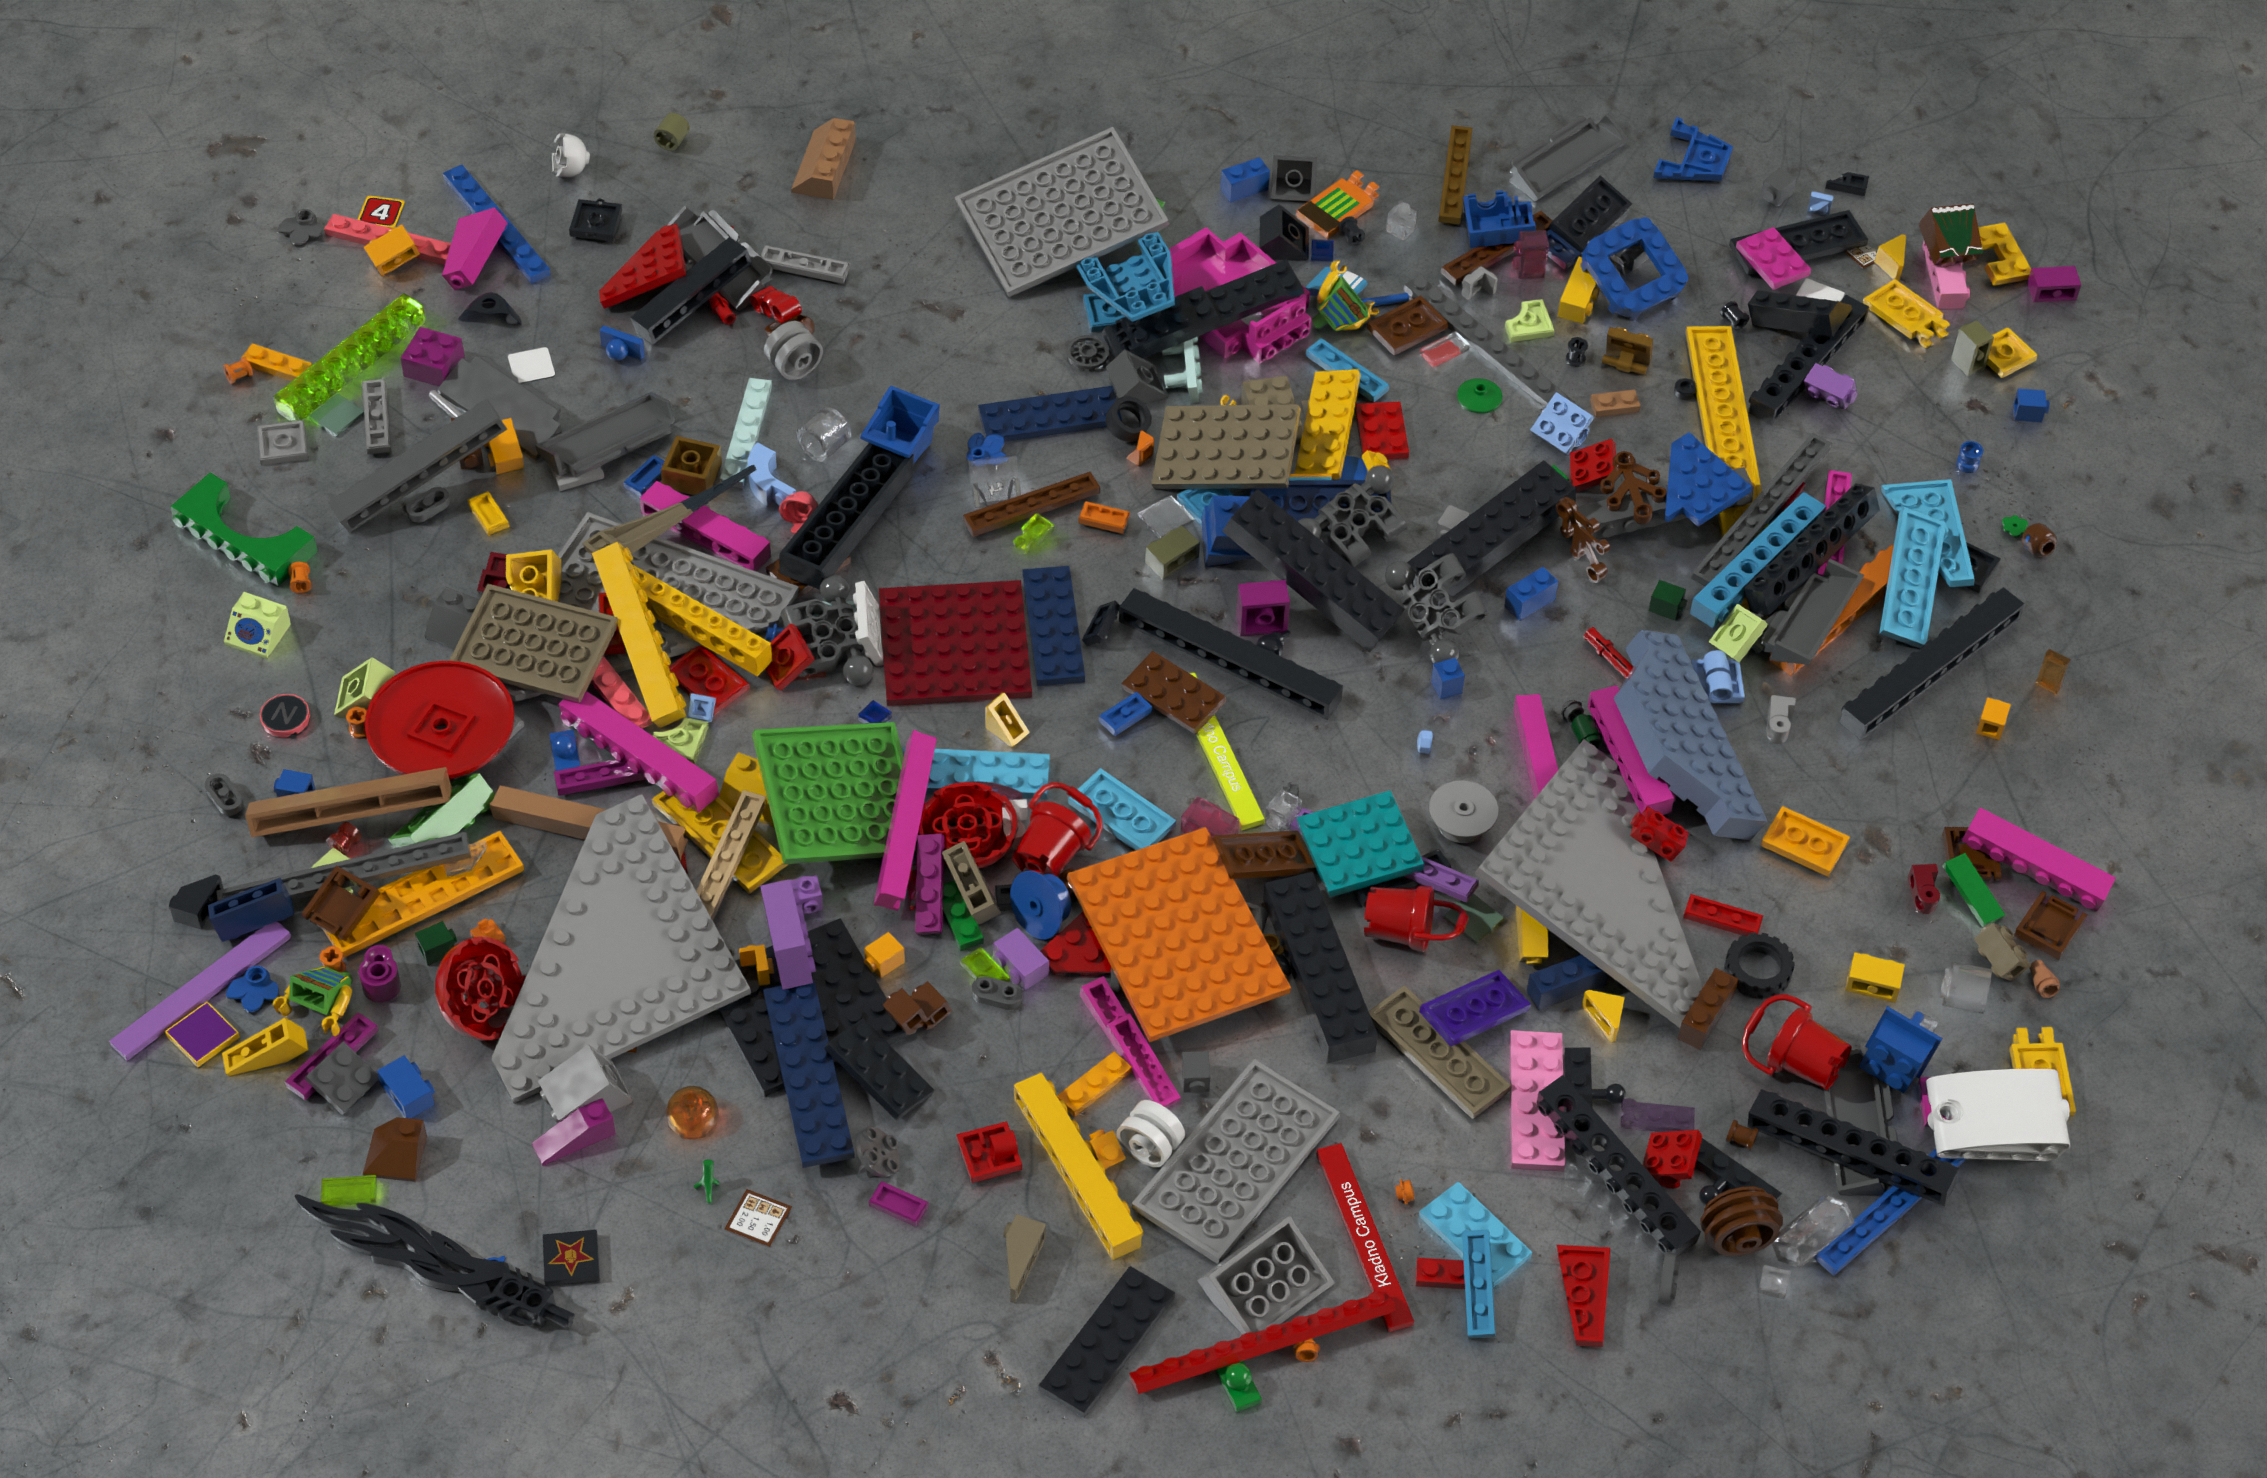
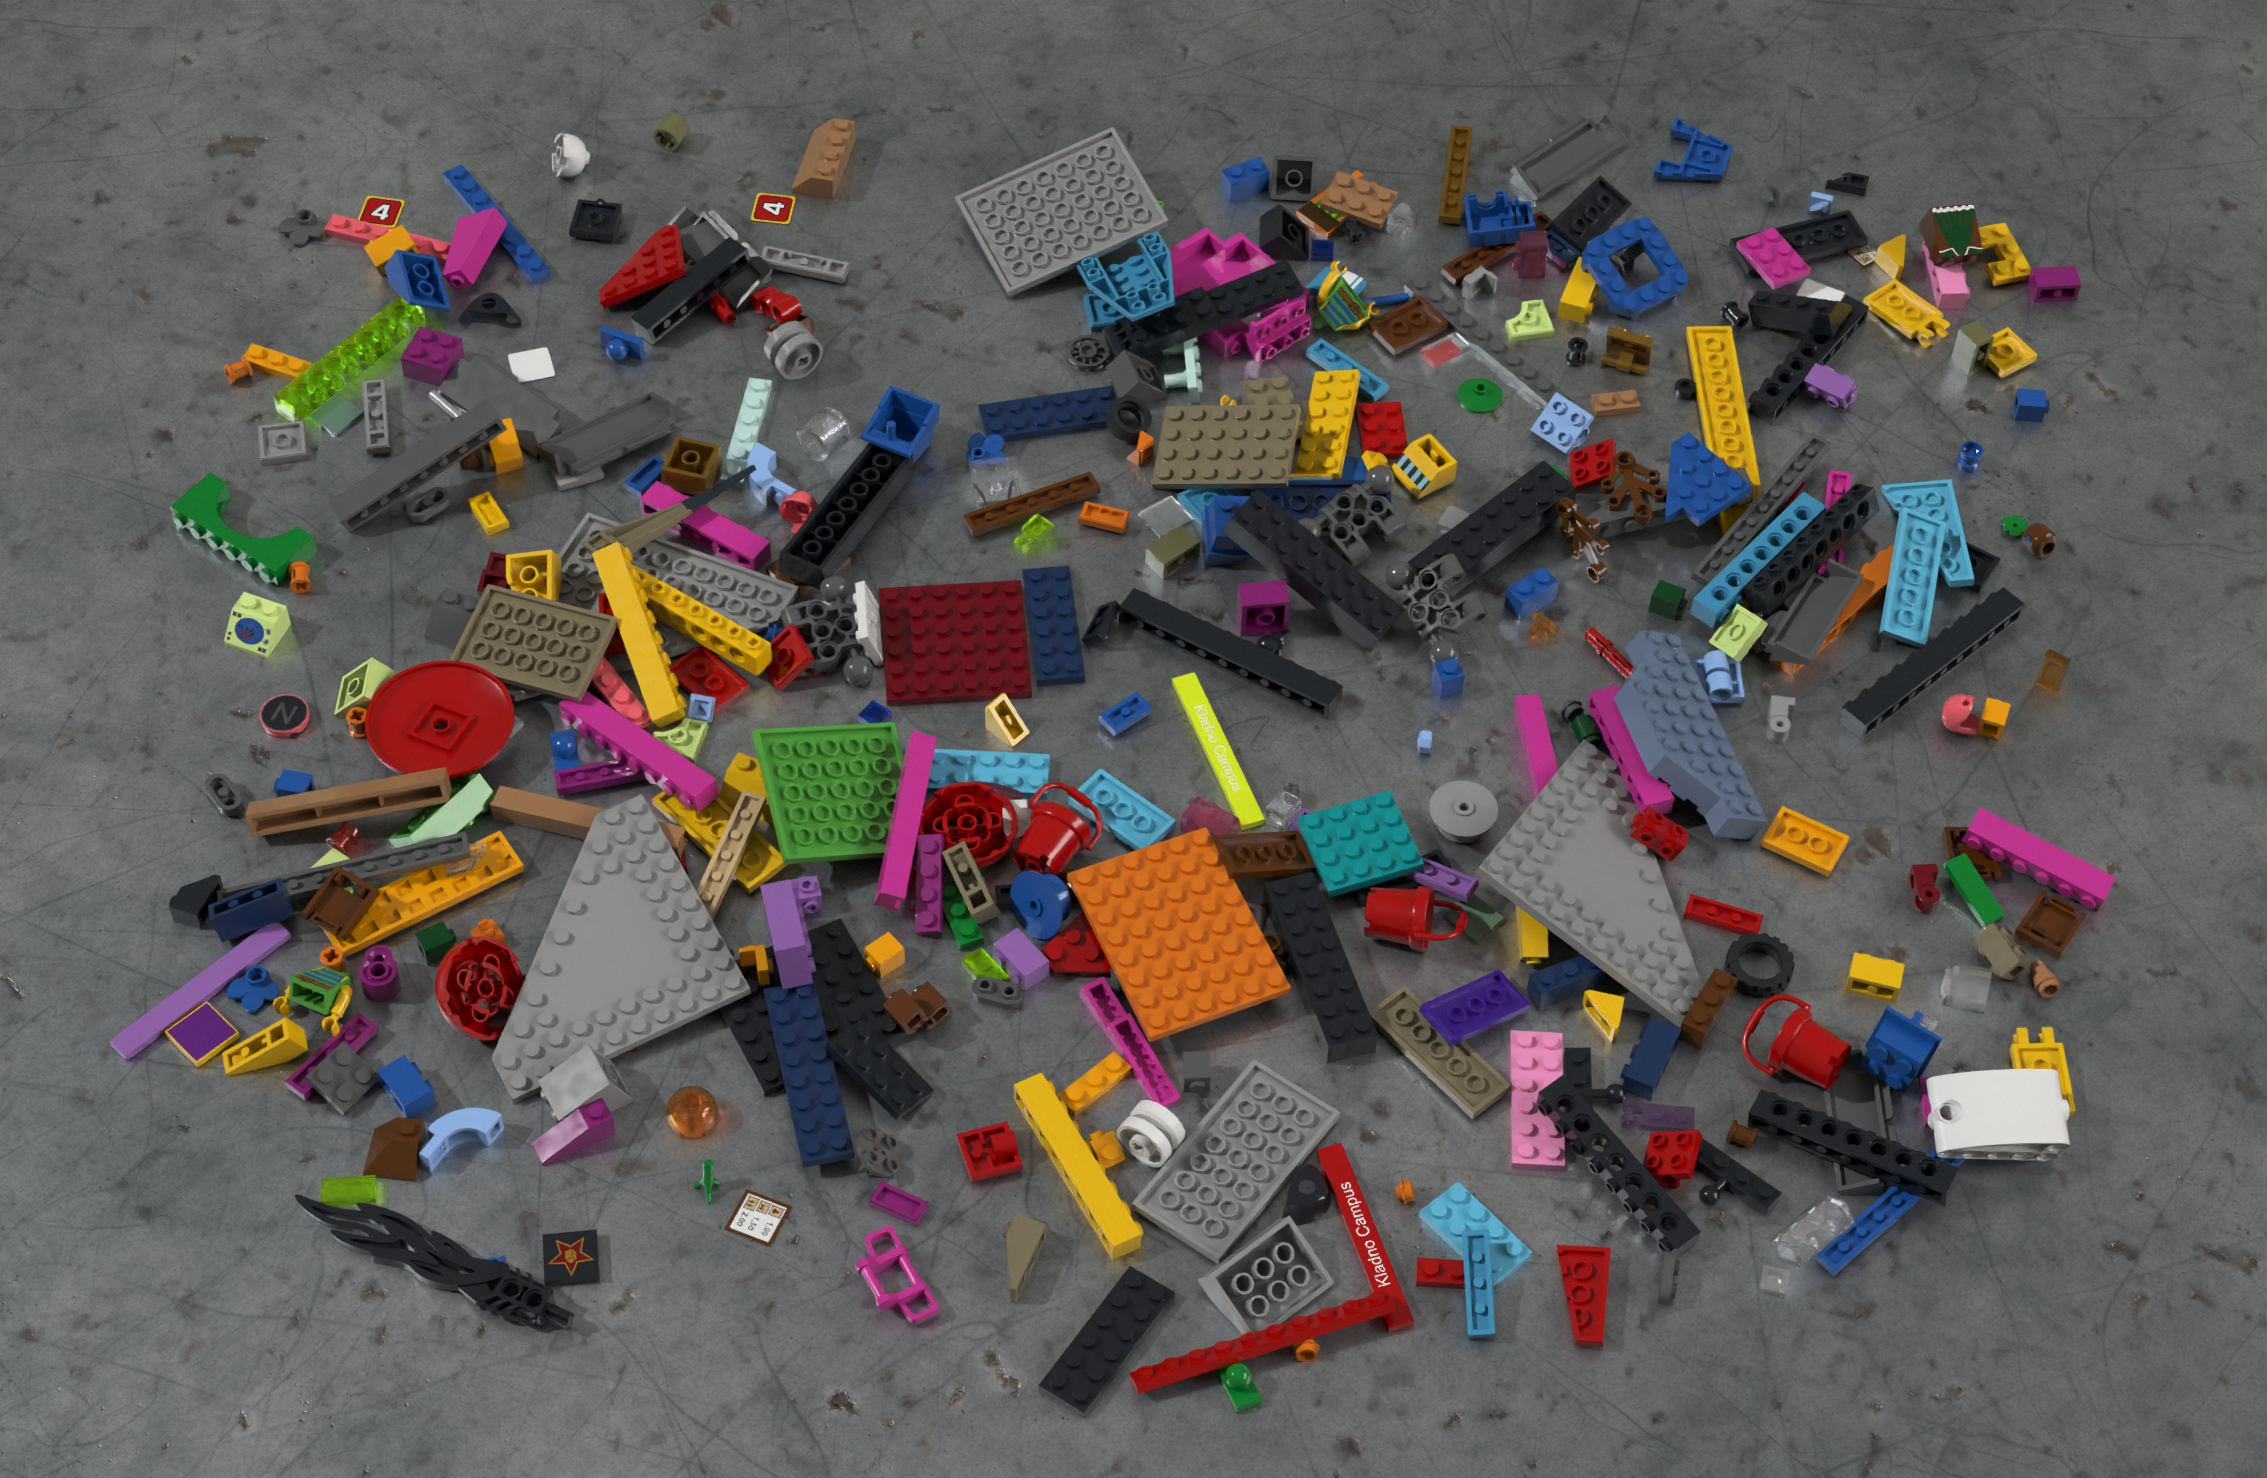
(417, 280): none -> blue slope
(459, 1127): none -> light blue arch
(773, 208): none -> sticker
(890, 1301): none -> dark pink bar
(1174, 692): reddish brown plate -> none
(1307, 1207): none -> black piece
(1359, 199): none -> medium nougat plate
(1425, 466): none -> yellow slope
(1544, 624): none -> clear orange tile
(1650, 1058): none -> dark blue brick
(1741, 1221): reddish brown wheel -> none
(1957, 714): none -> coral helmet

